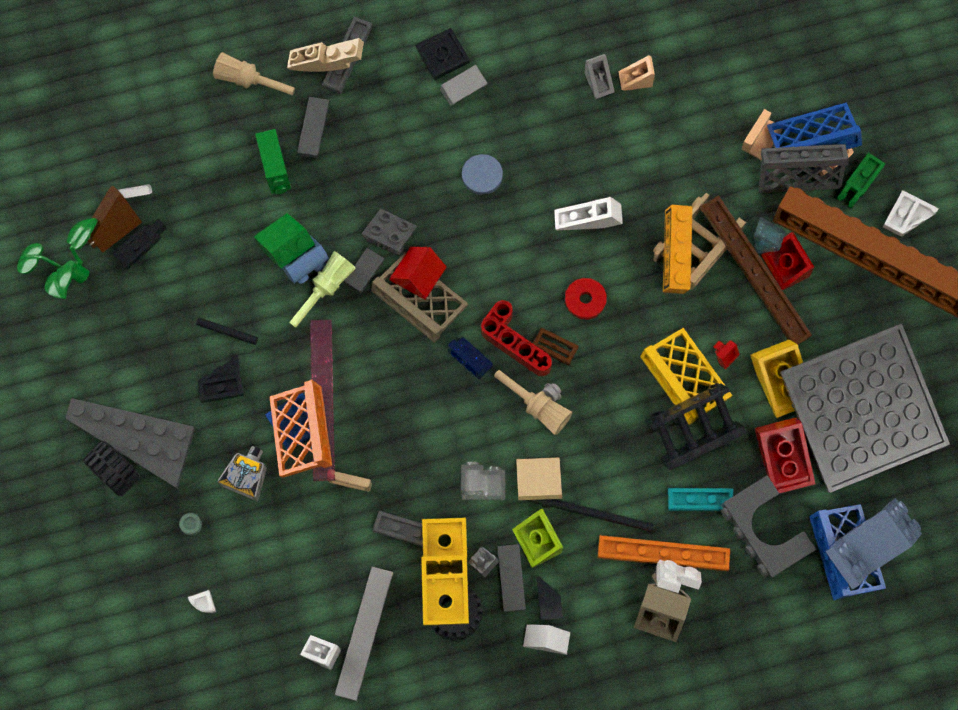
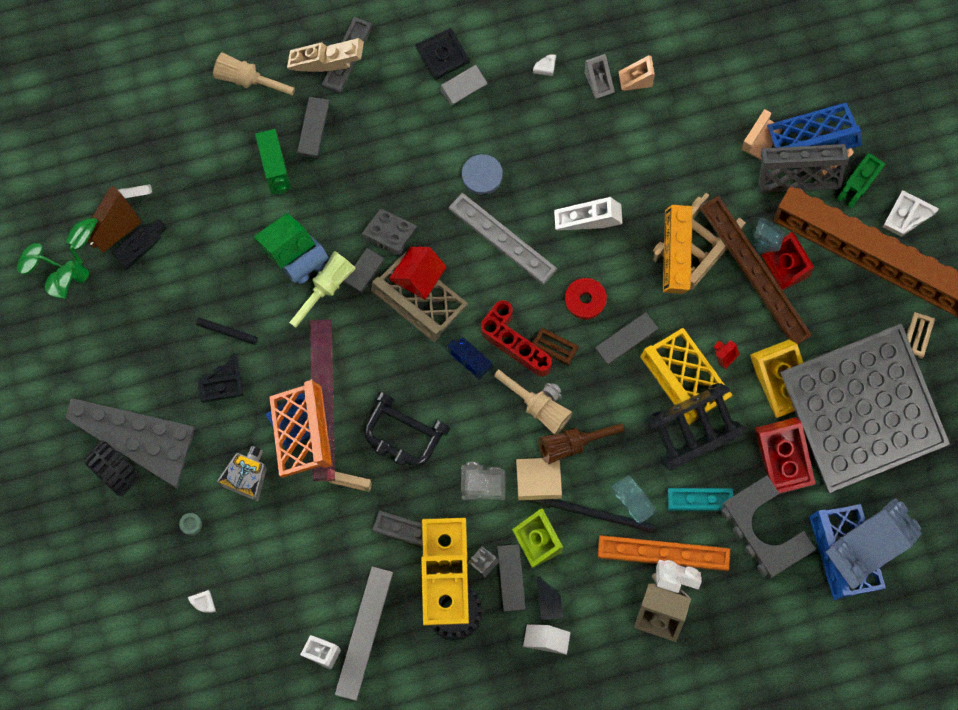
(400, 456): none -> black bar
(502, 239): none -> light grey tile
(545, 65): none -> white tile
(571, 442): none -> reddish brown piece
(626, 339): none -> dark grey tile
(634, 499): none -> clear light blue slope
(923, 318): none -> tan tile

